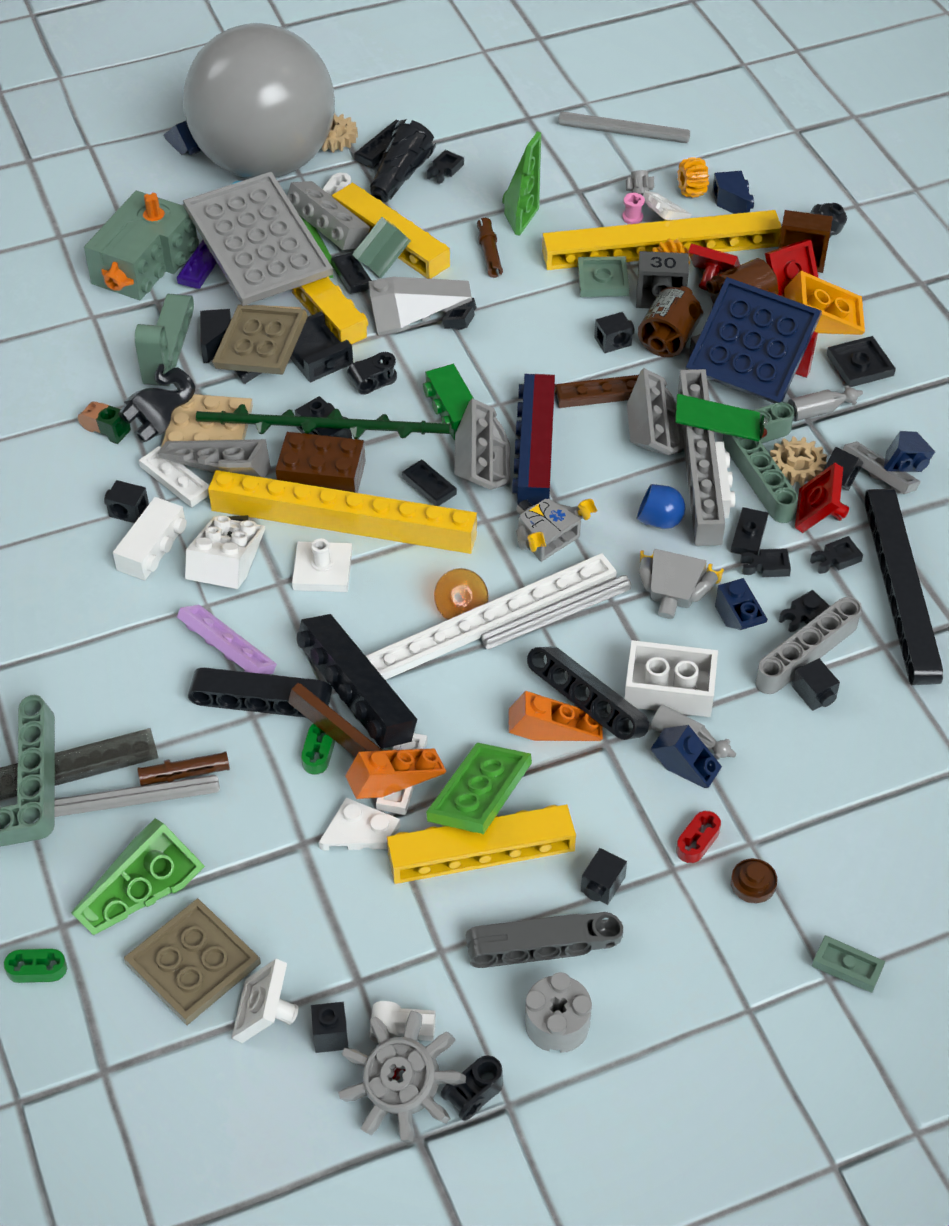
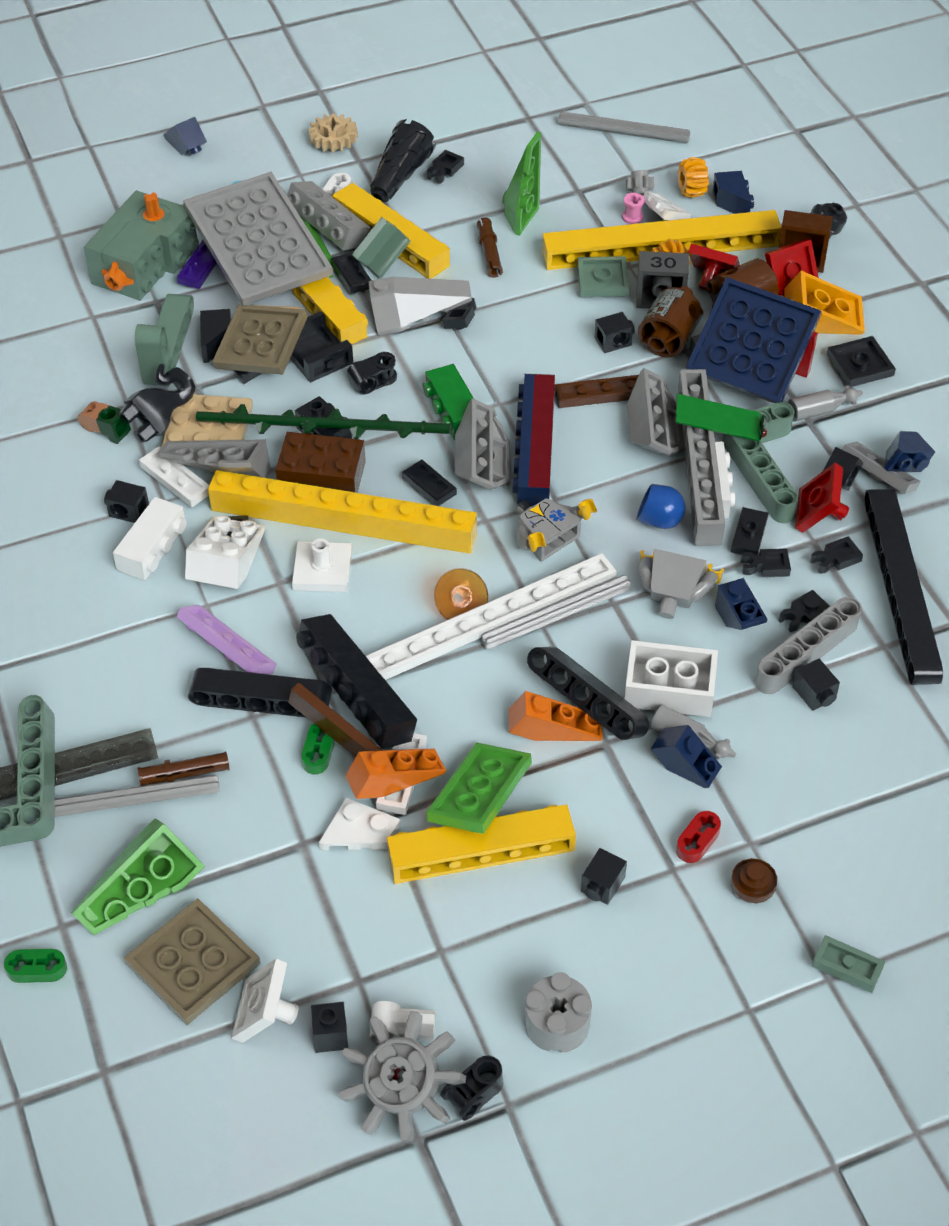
(259, 100): light grey piece -> none
(373, 151): black plate -> none
(542, 939): dark grey piece -> none
(799, 459): tan gear -> none

